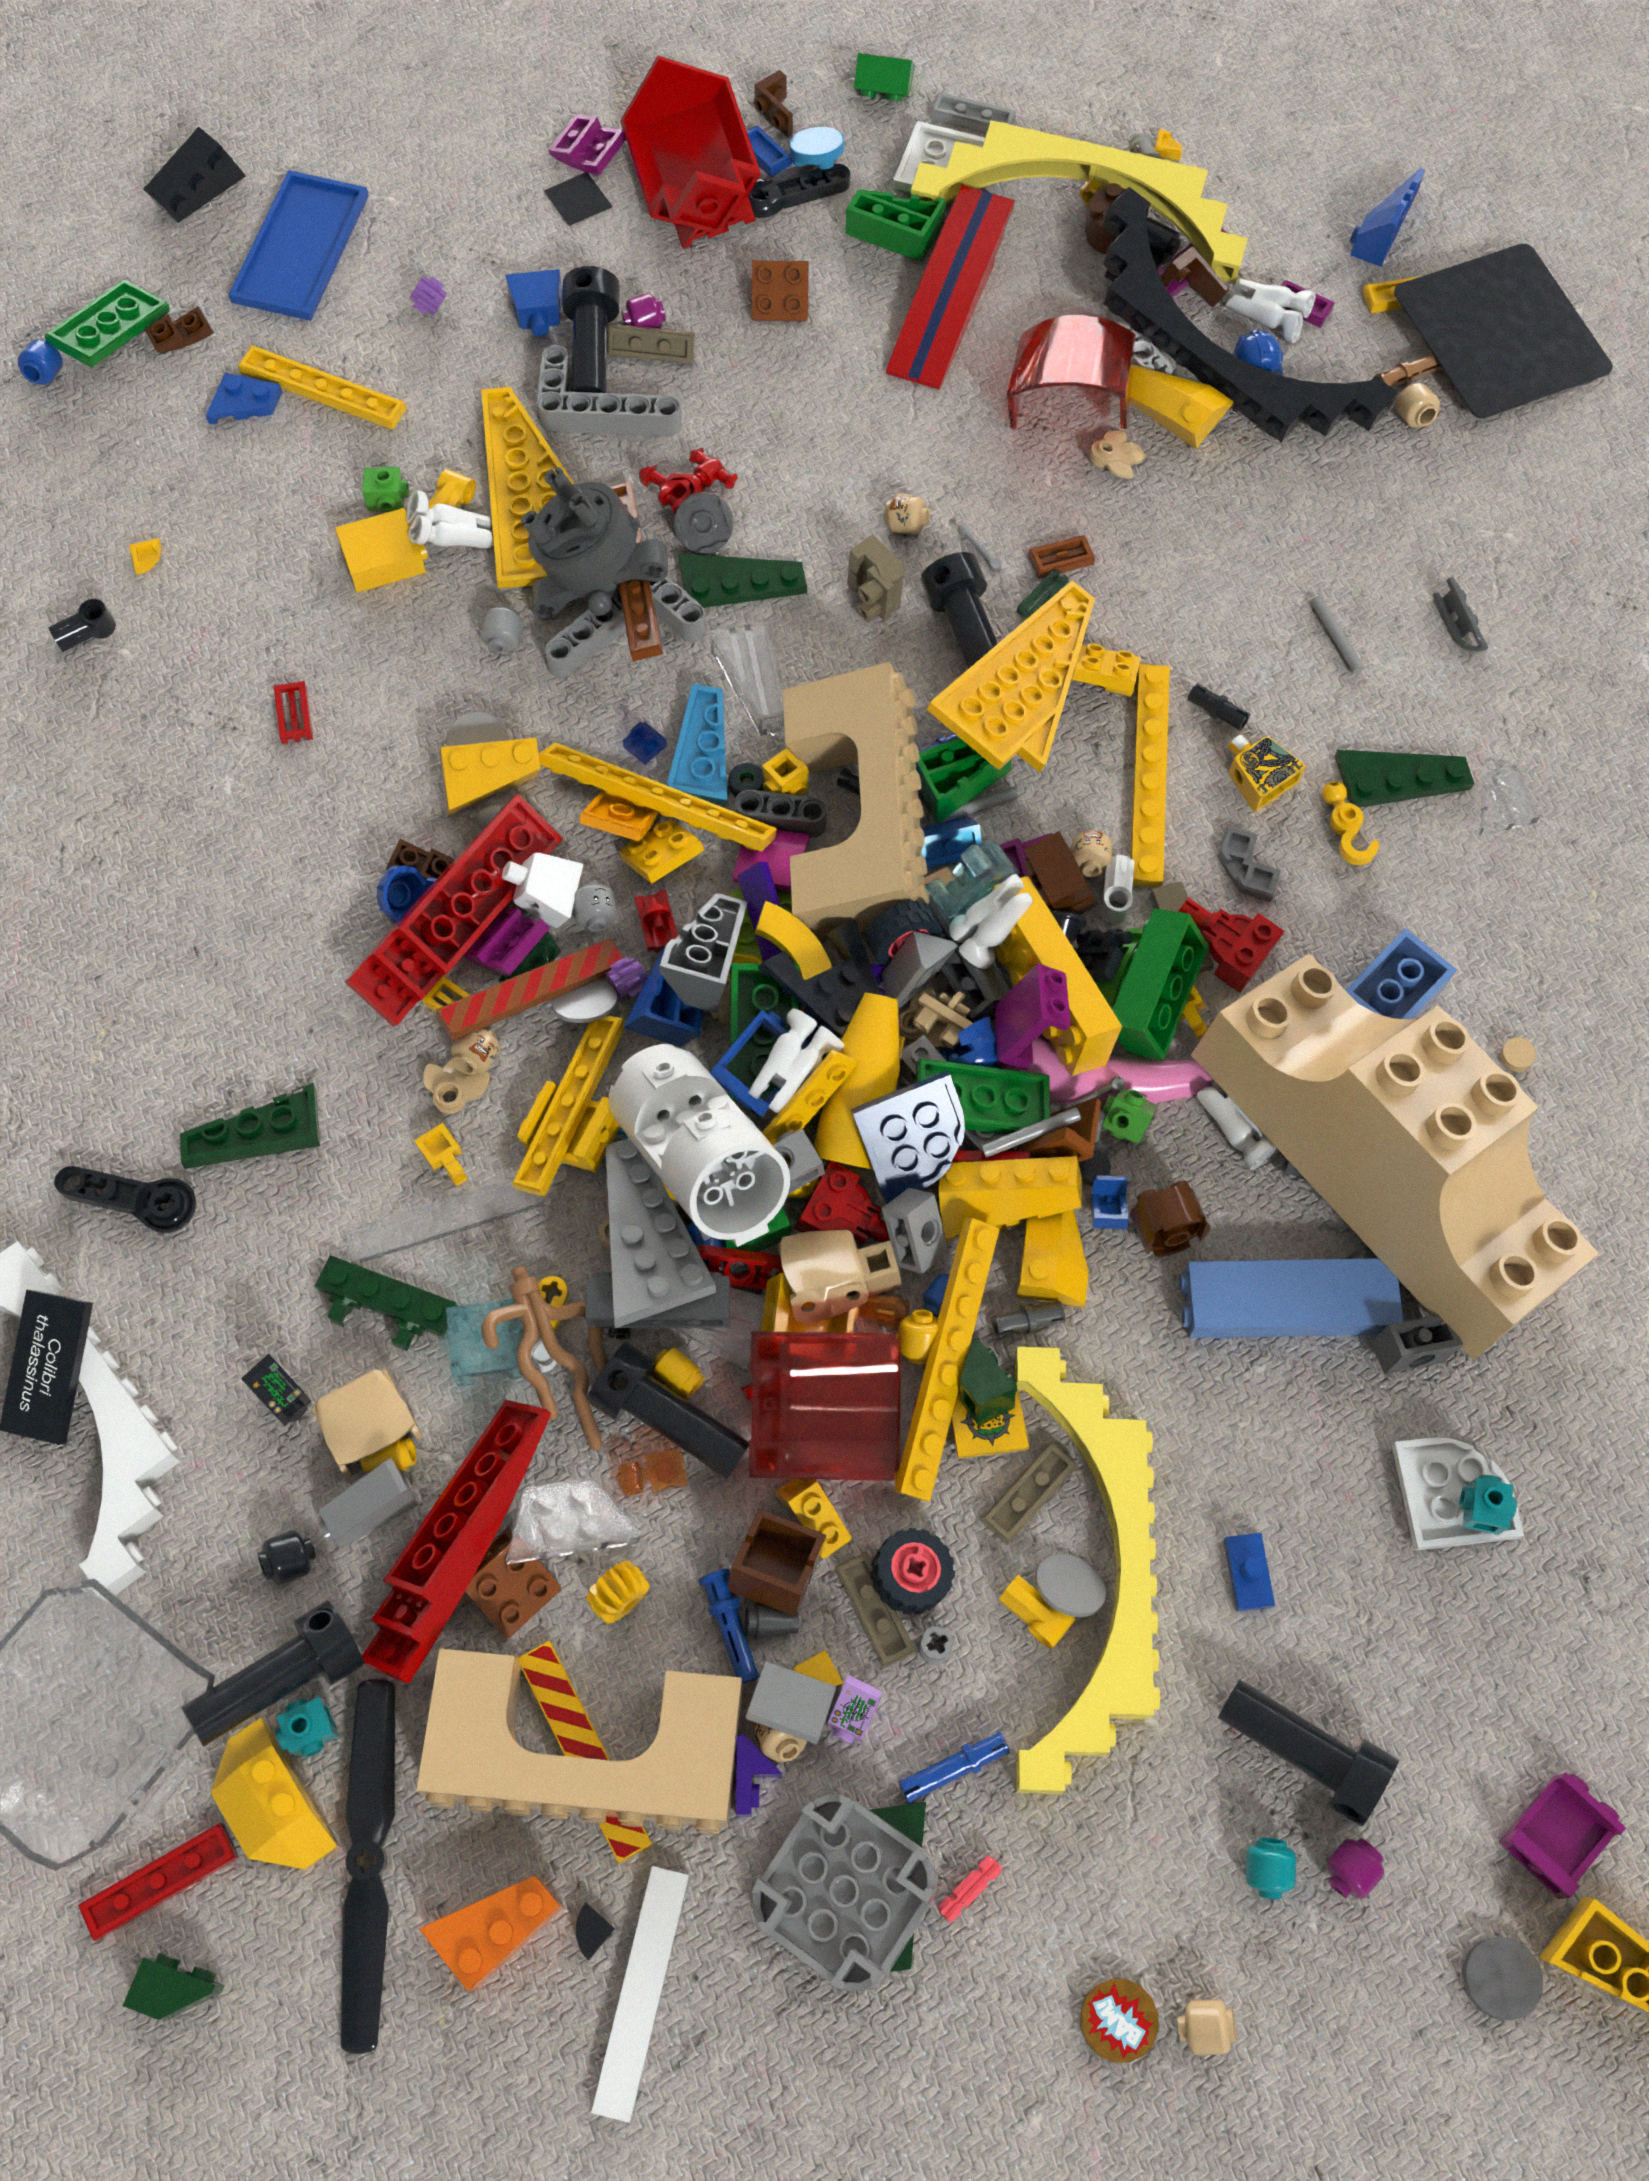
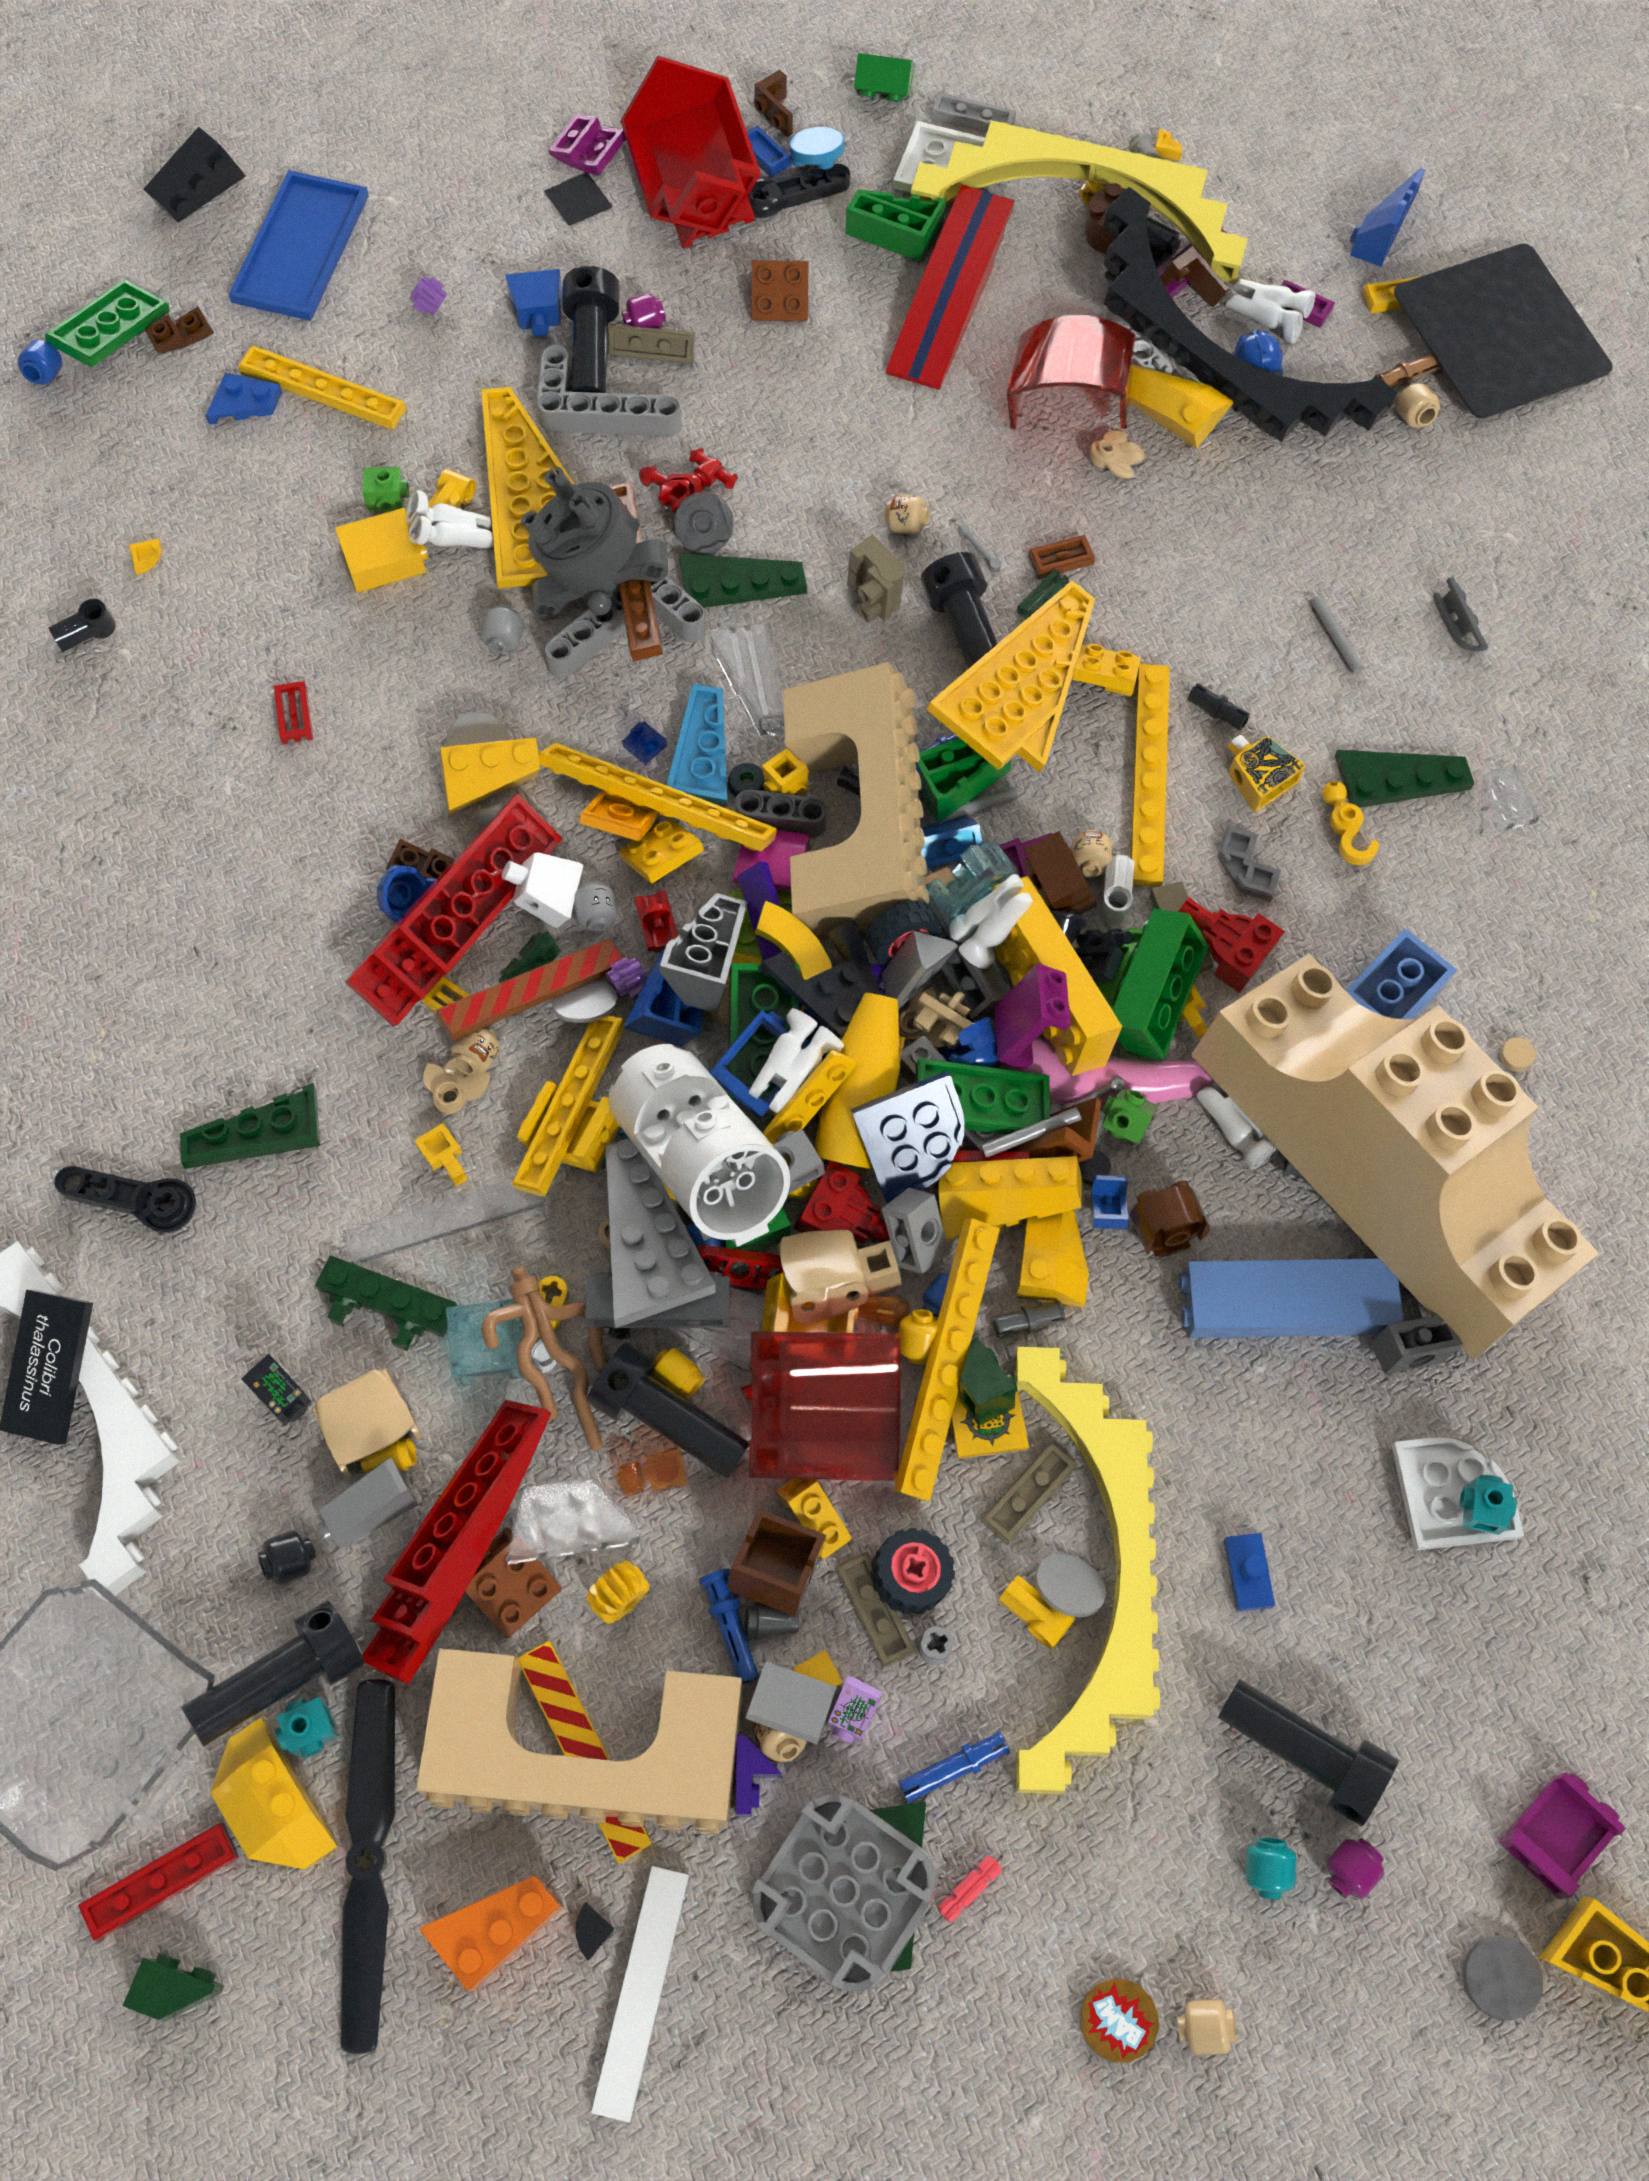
(506, 941): magenta slope -> none

